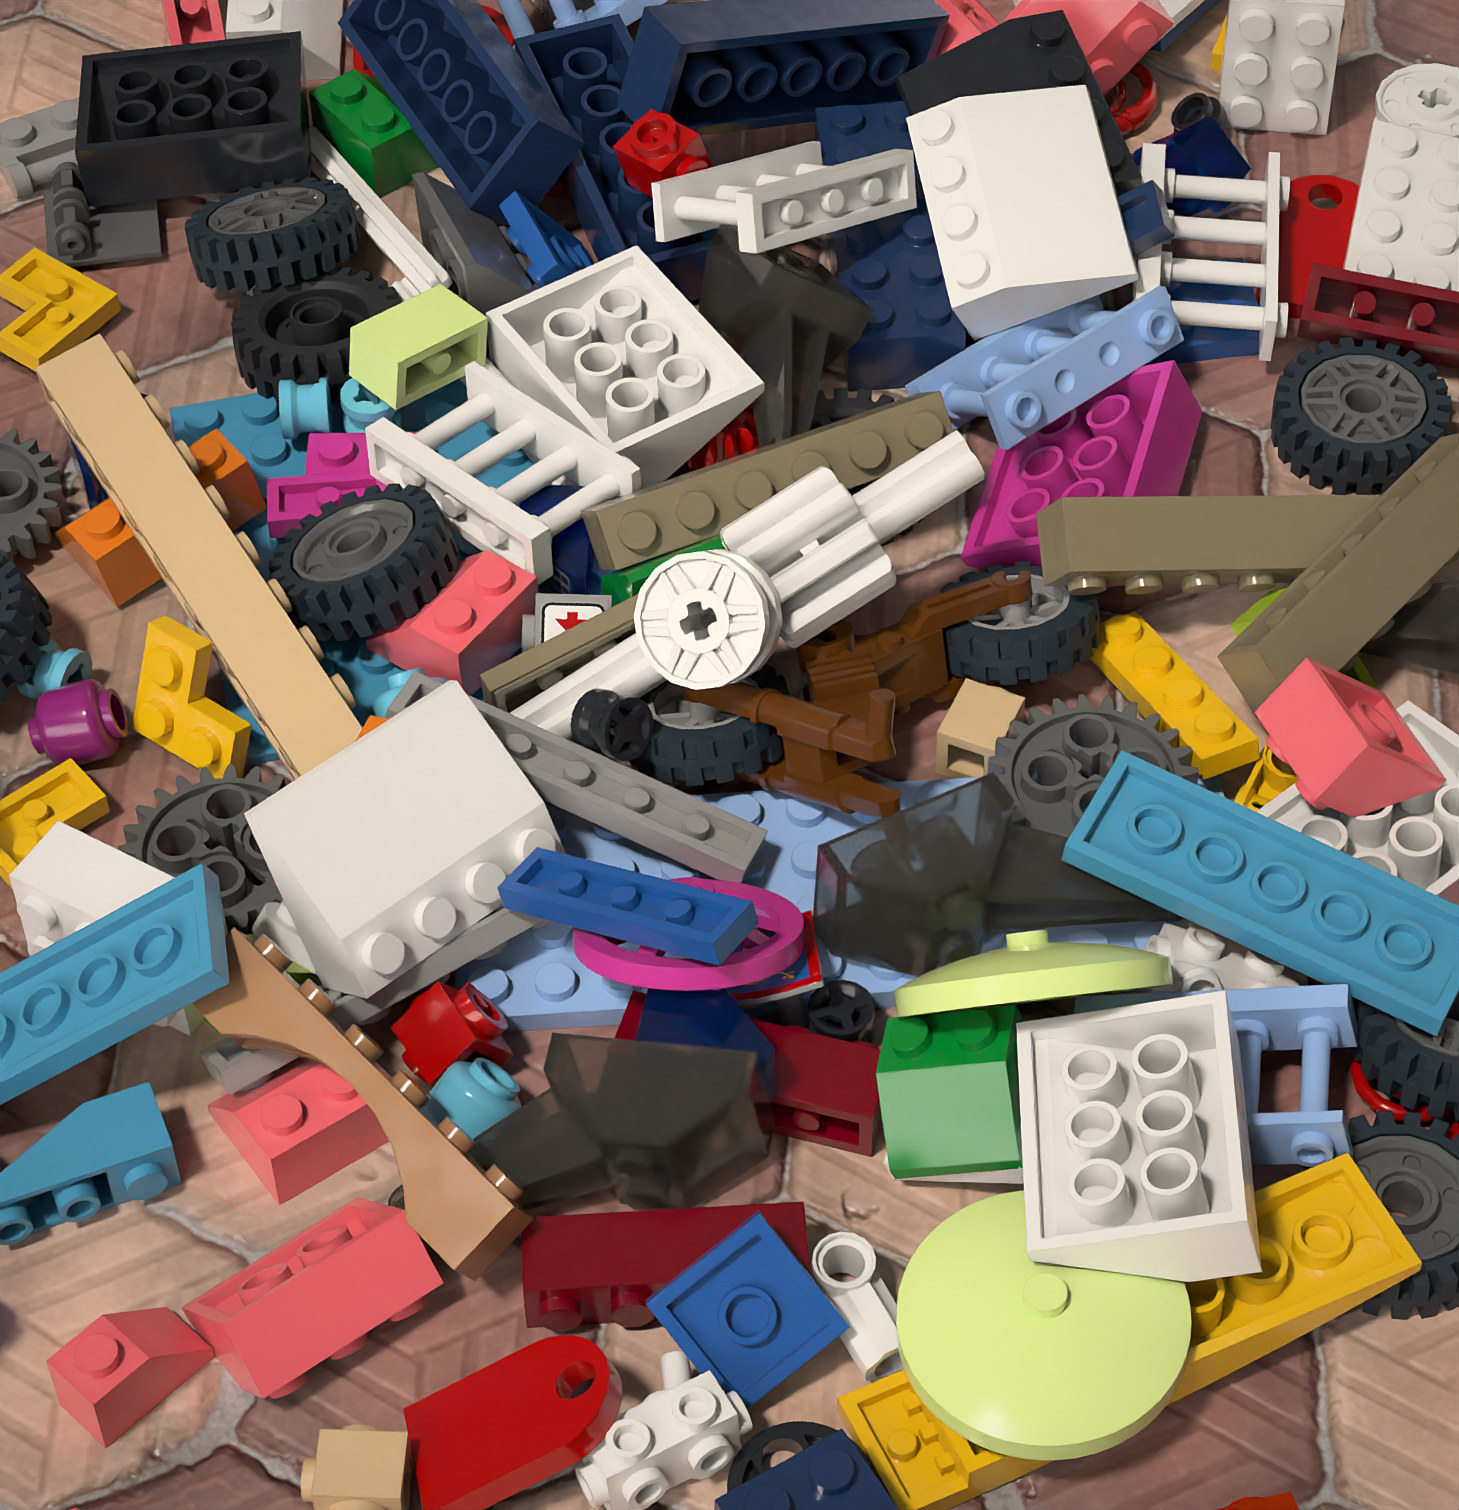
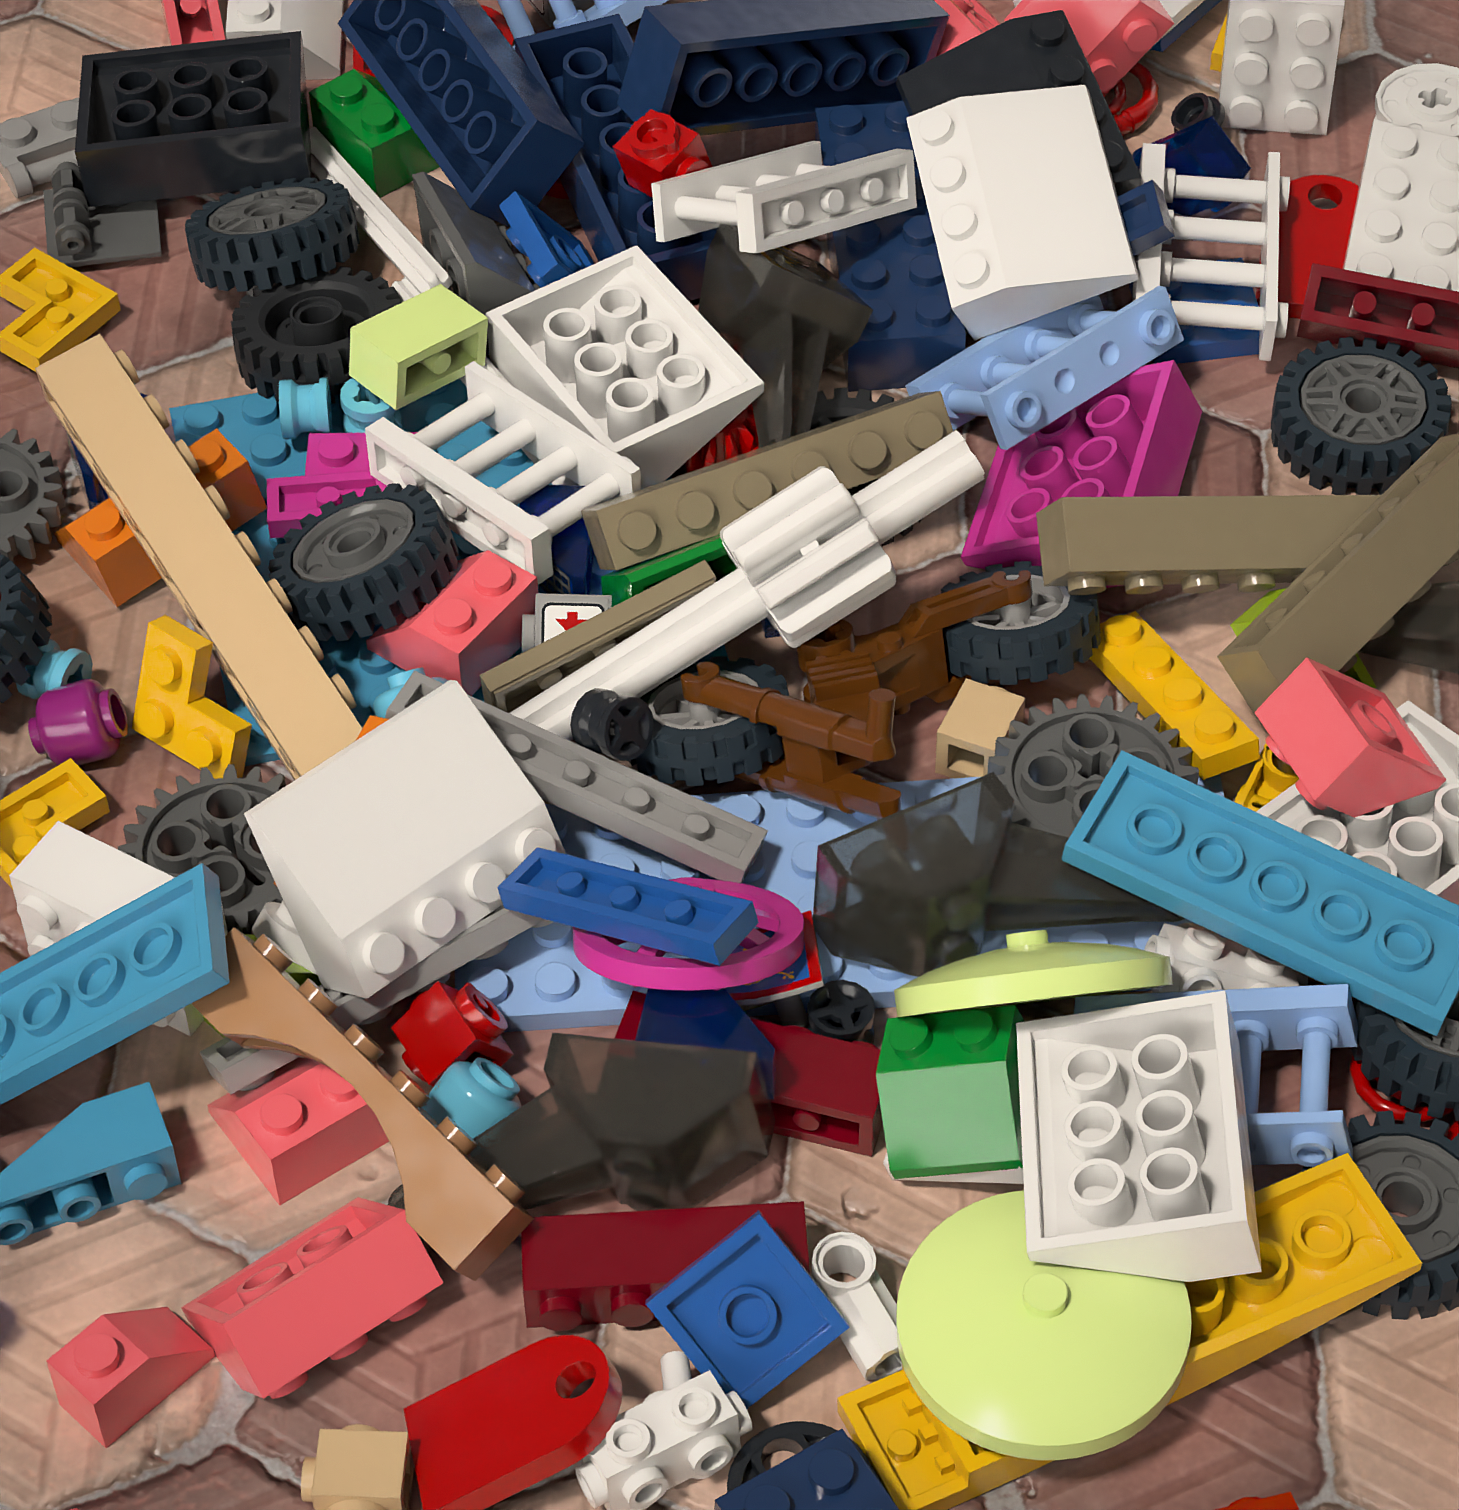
(684, 590): white wheel -> none

